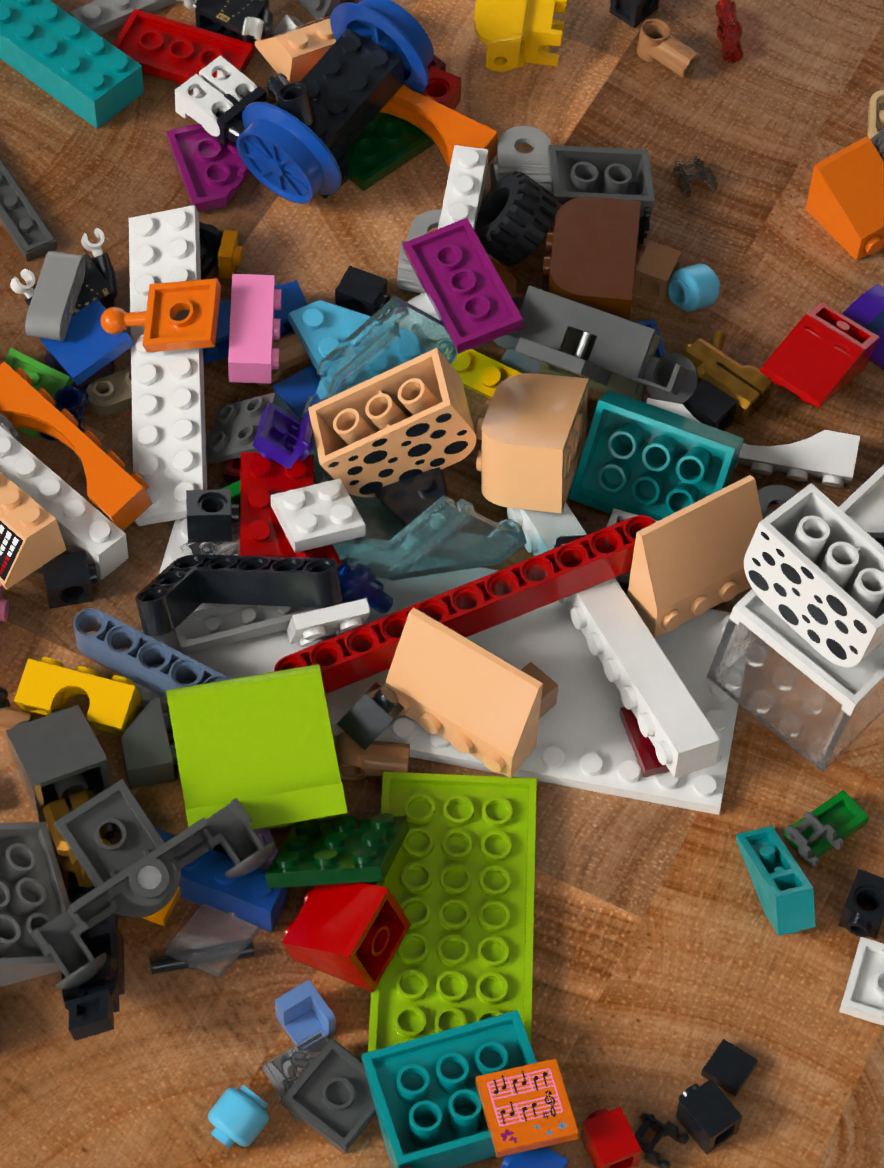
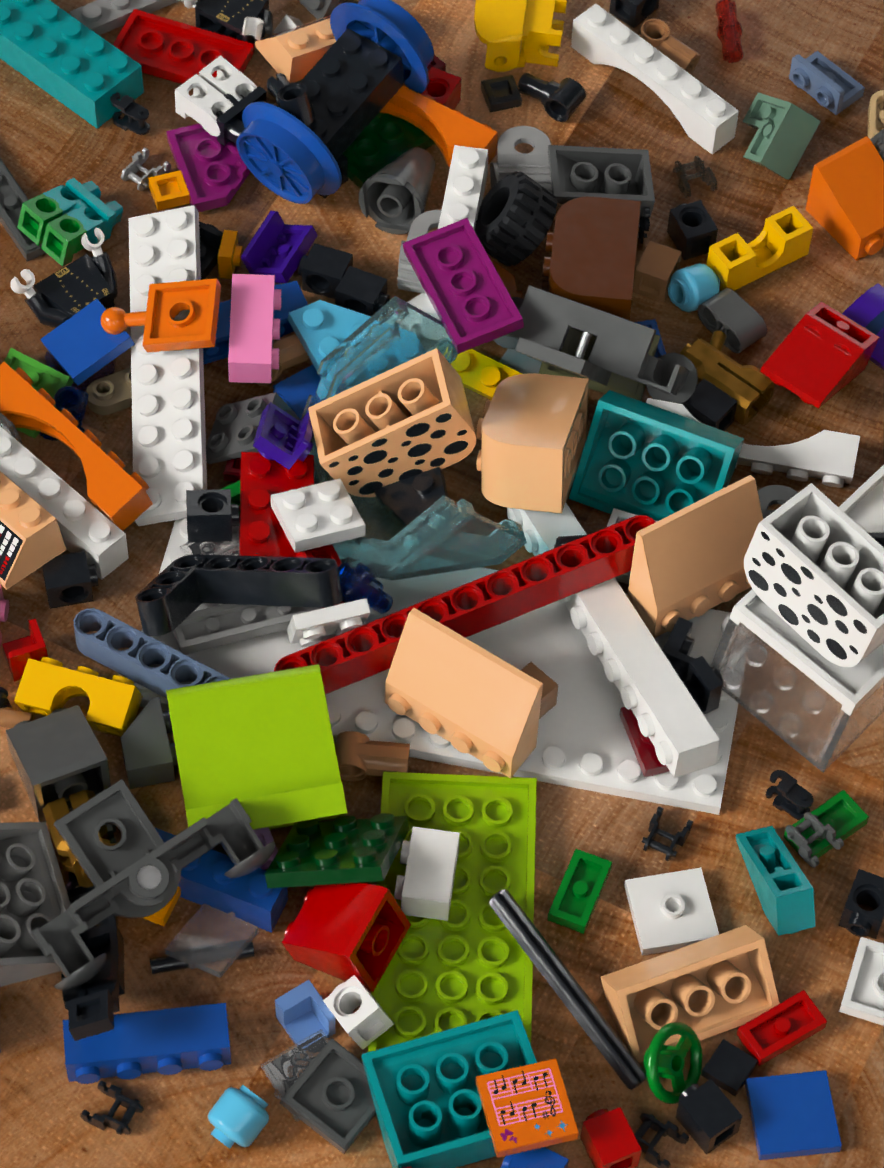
(21, 649): none -> red panel
(55, 295): light grey beam -> none
(63, 216): none -> hips
(108, 1120): none -> black piece
(135, 114): none -> black piece
(137, 160): none -> light grey piece
(151, 1043): none -> blue brick
(169, 190): none -> light orange plate
(278, 248): none -> dark purple bracket
(323, 270): none -> black brick
(365, 1023): none -> white brick
(371, 715): black brick -> none
(398, 191): none -> dark grey cone
(429, 873): none -> white brick
(501, 93): none -> black tile
(559, 99): none -> black pin
(568, 989): none -> black axle
(579, 891): none -> green plate
(669, 1061): none -> green piece
(670, 910): none -> white plate
(678, 839): none -> black piece
(679, 647): none -> black bracket
(691, 229): none -> black brick
(699, 110): none -> white arch
(703, 985): none -> light nougat slope
(704, 684): none -> black bracket
(734, 317): none -> dark grey beam
(781, 134): none -> sand green panel
(781, 242): none -> yellow arch
(781, 1027): none -> red plate
(791, 796): none -> black piece
(792, 1115): none -> blue tile
(825, 82): none -> sand blue bracket

